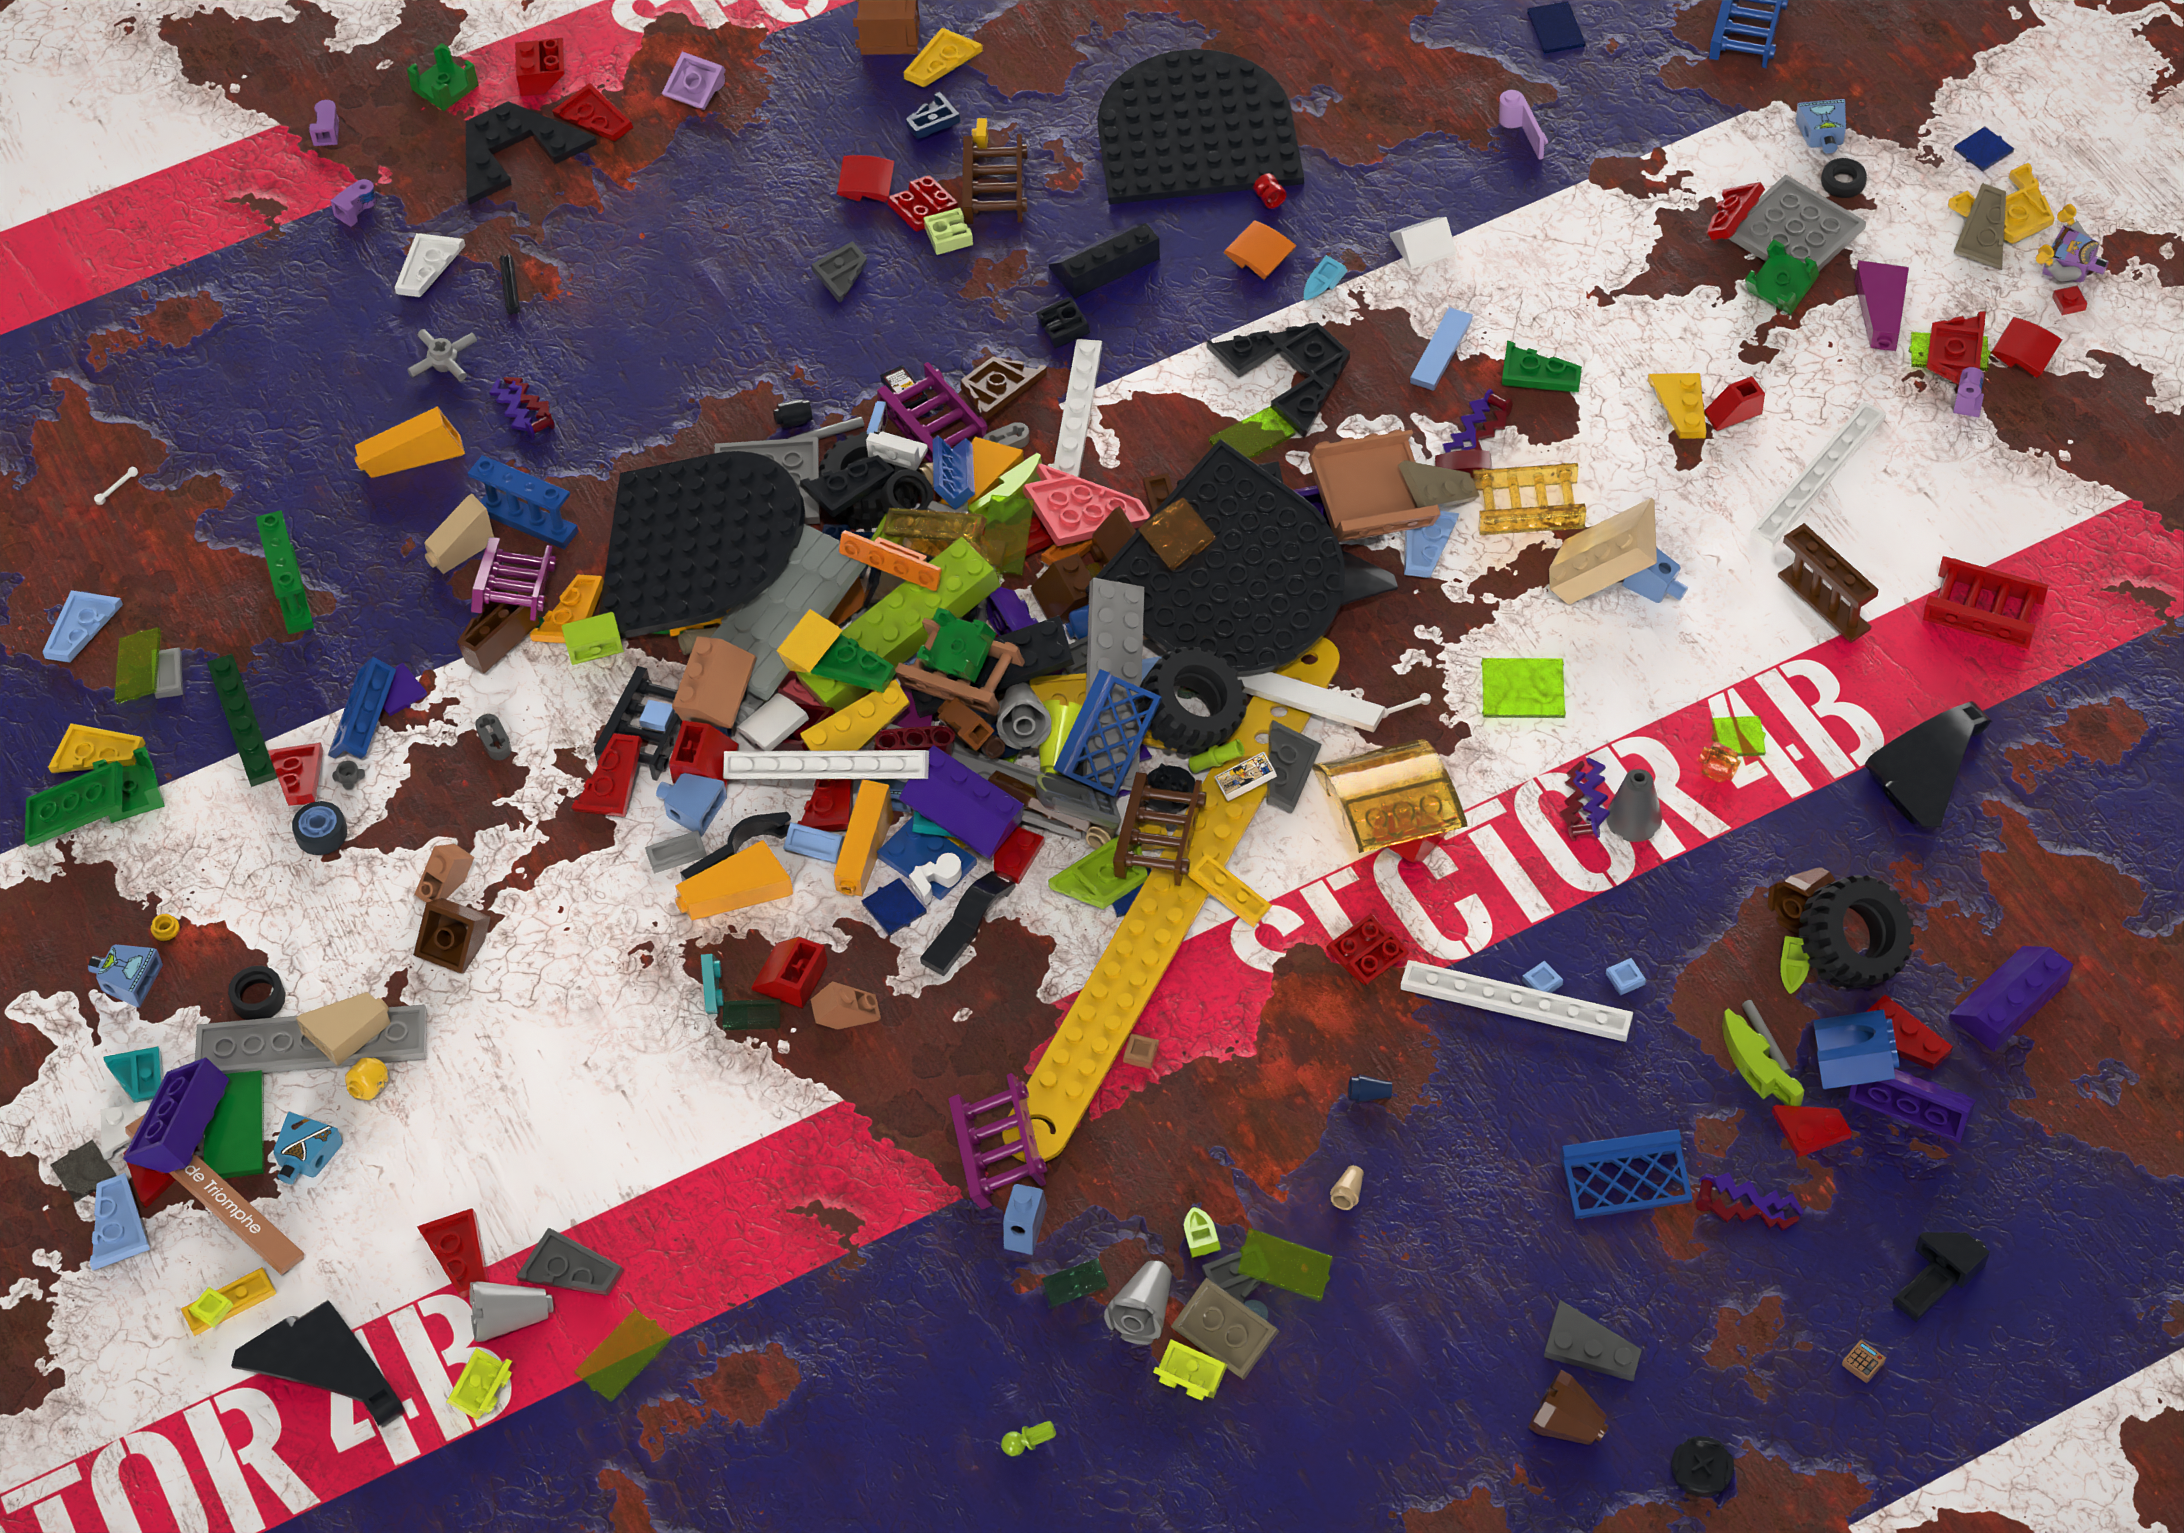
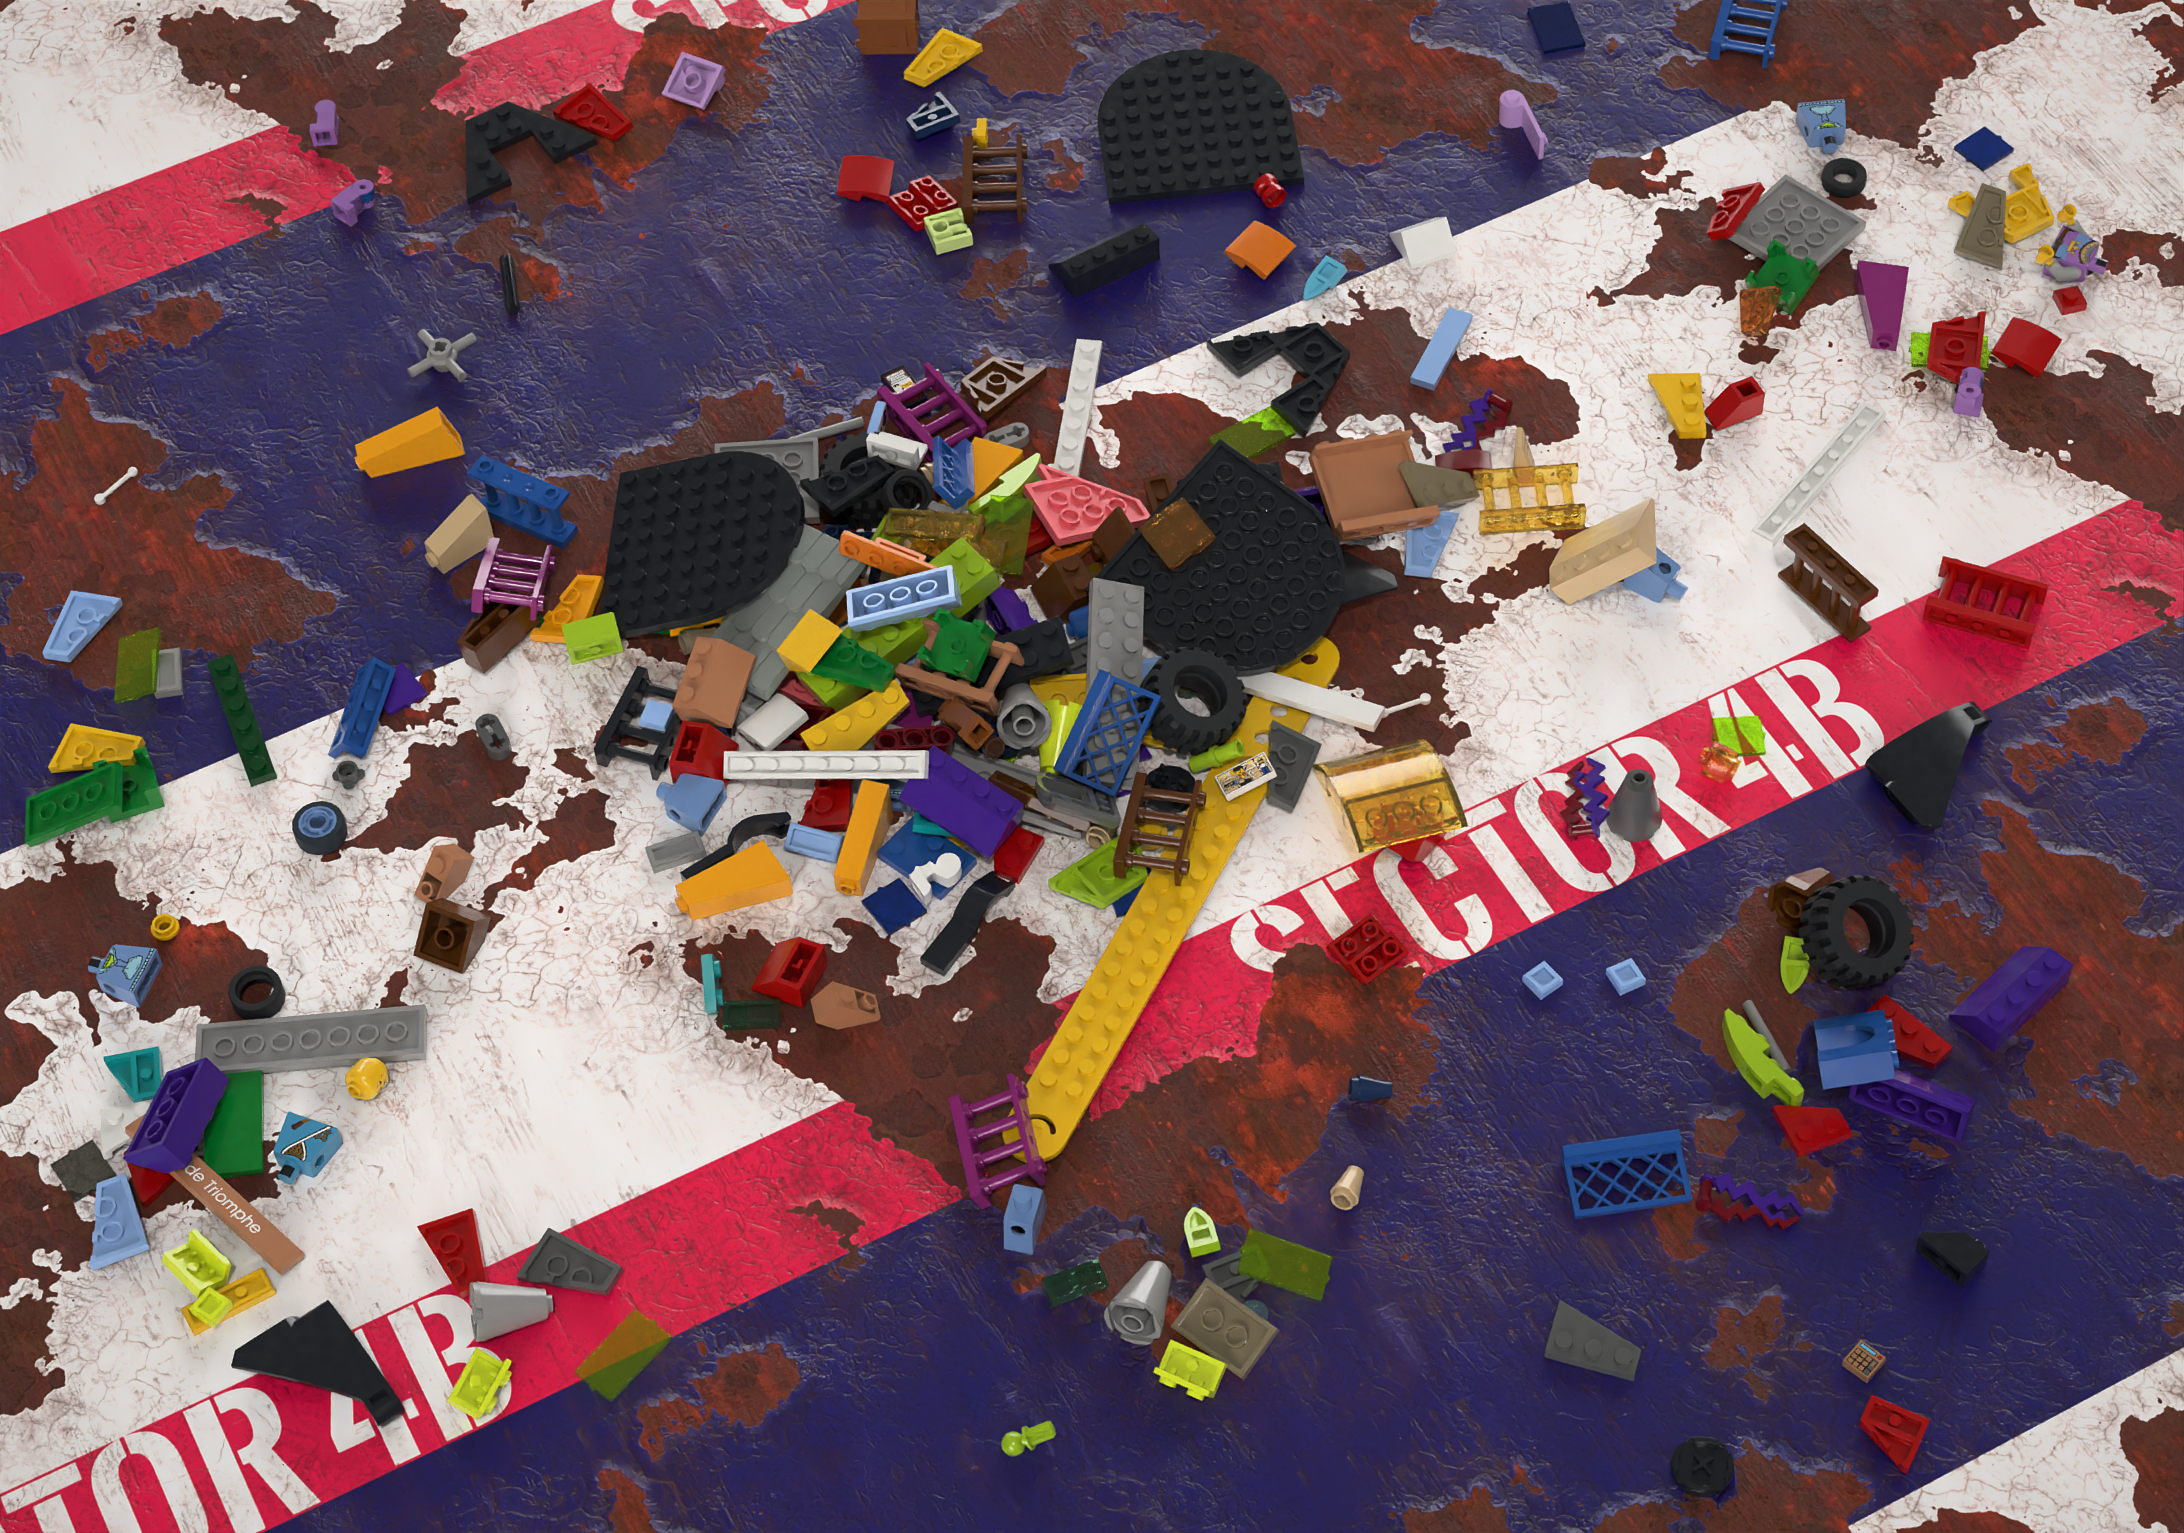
(198, 1264): none -> neon yellow bracket
(284, 572): green fence -> none
(298, 771): red wing -> none
(344, 1025): tan slope -> none
(425, 262): white wing -> none
(444, 81): green panel -> none
(521, 421): piece -> none
(539, 65): red slope -> none
(612, 781): red wing -> none
(792, 413): black brick -> none
(840, 269): dark grey wing -> none
(902, 598): none -> light blue slope
(1069, 319): black brick -> none
(1141, 1051): medium nougat tile -> none
(1230, 890): yellow tile -> none
(1517, 1000): white plate -> none
(1522, 452): none -> tan slope
(1523, 688): clear neon green piece -> none
(1532, 370): green wing -> none
(1569, 1413): reddish brown cone -> none
(1757, 309): none -> clear orange wing
(1894, 1430): none -> red wing
(1924, 1291): black tile -> none

